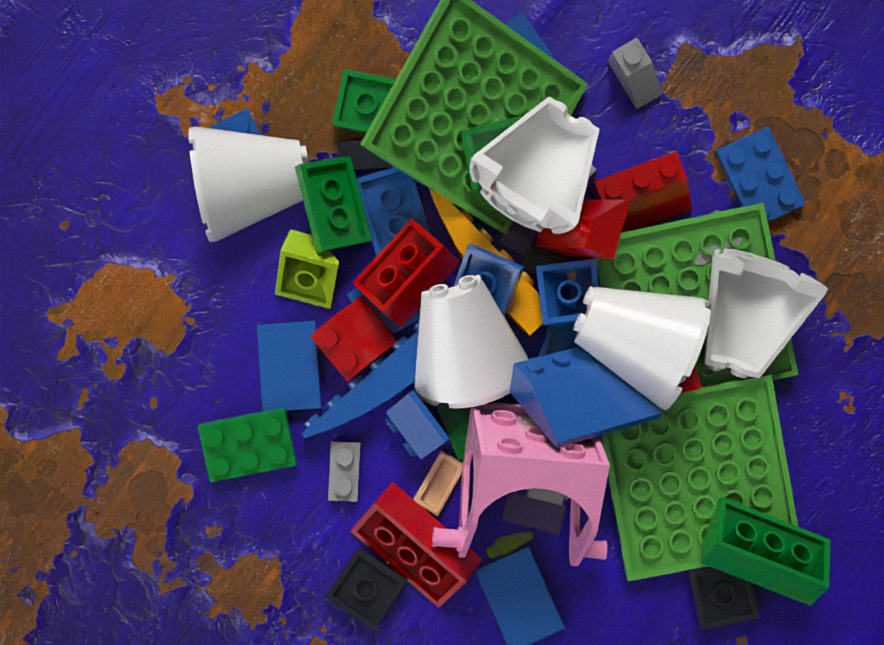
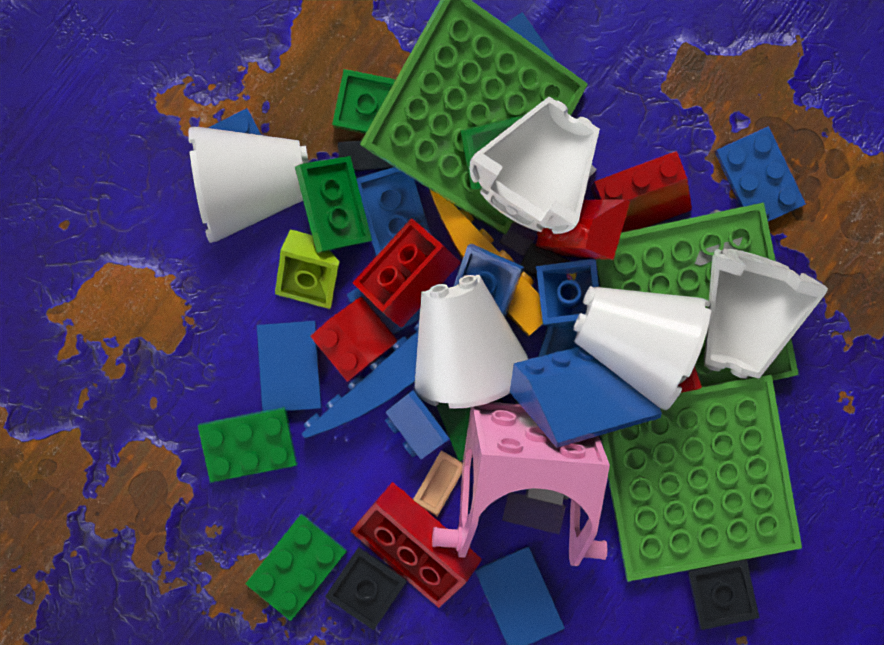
(296, 567): none -> green plate
(344, 471): light grey plate -> none
(507, 544): clear neon green bar -> none
(635, 73): light grey slope -> none
(767, 552): green slope -> none

